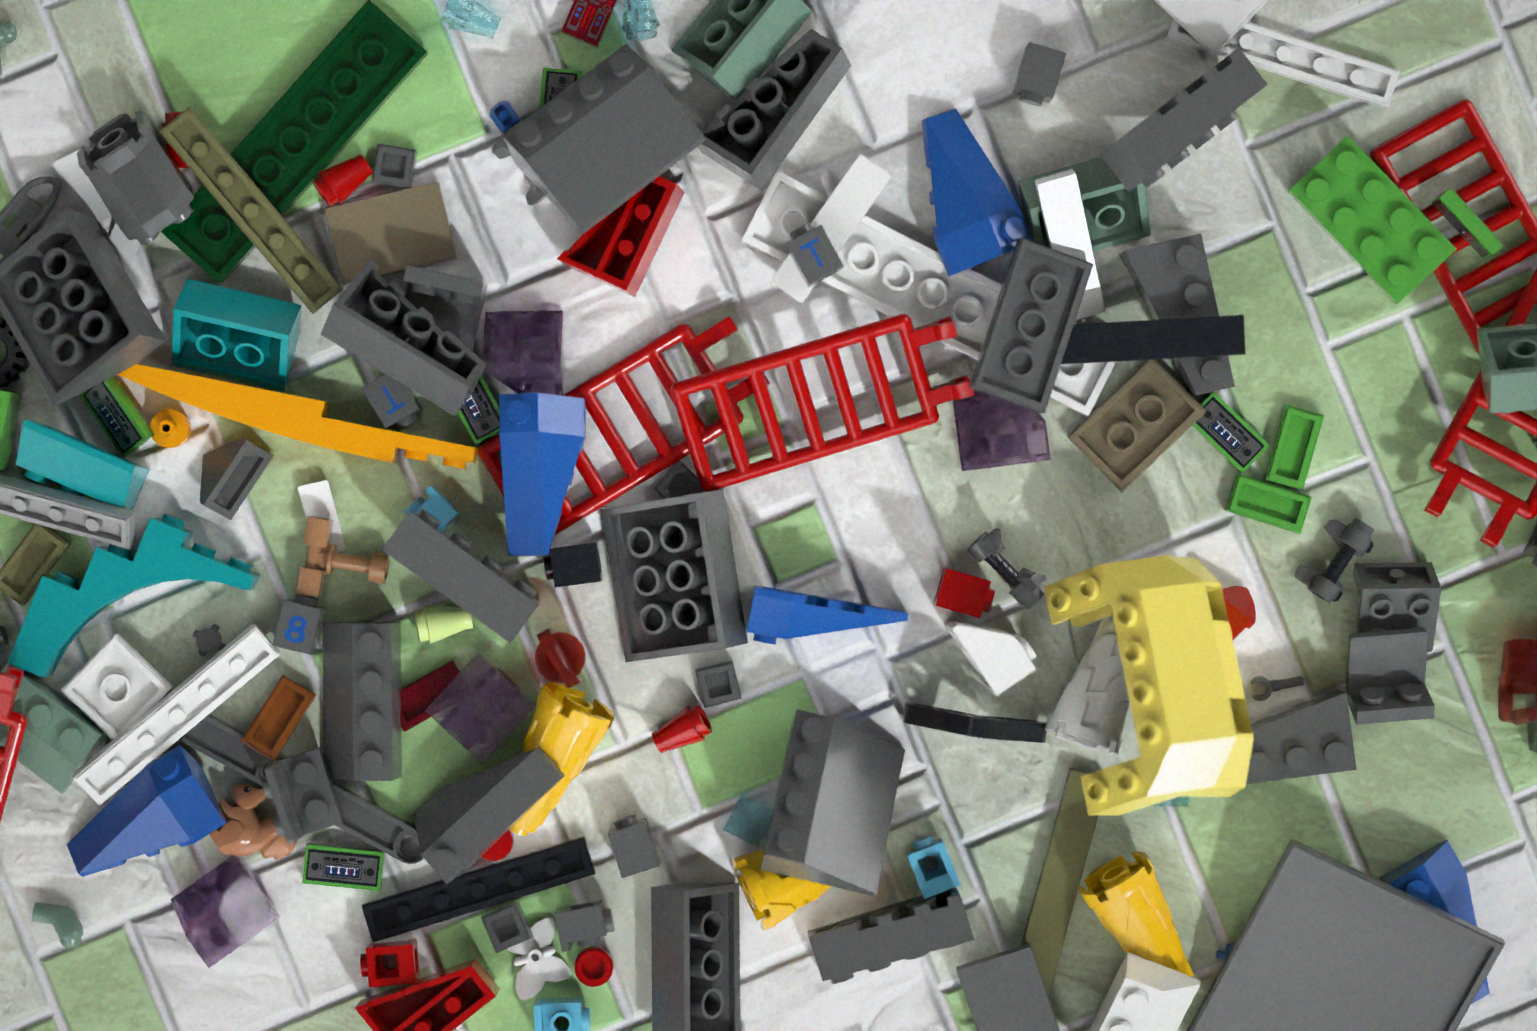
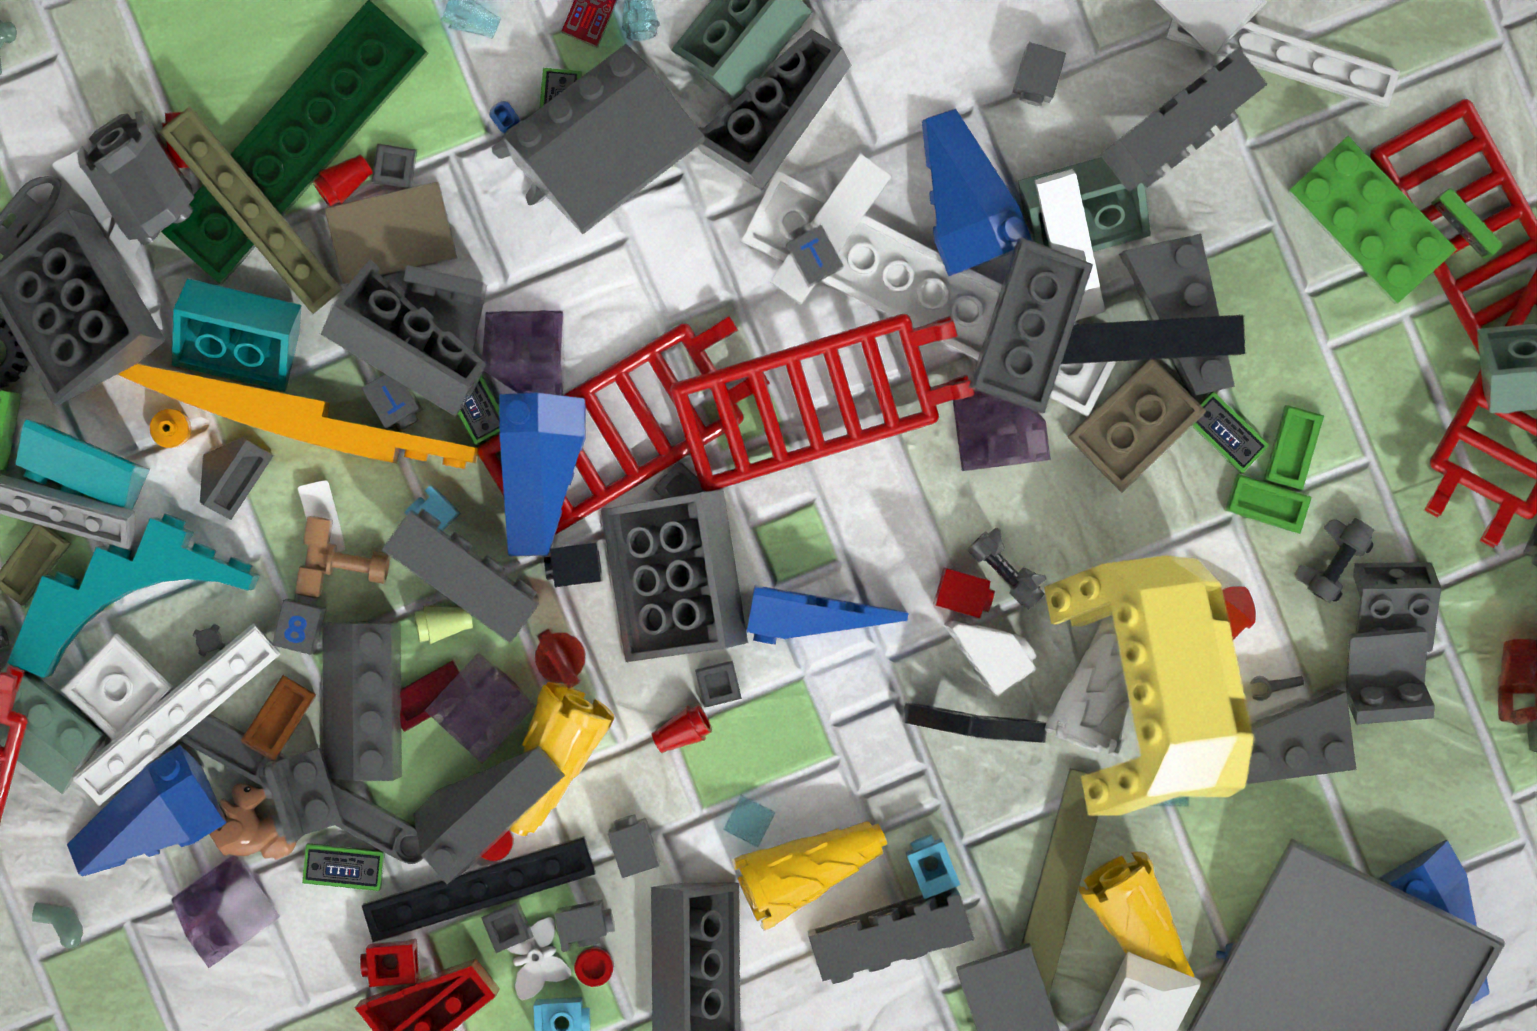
(117, 416): tile -> none
(627, 239): red wedge -> none
(833, 805): dark grey slope -> none

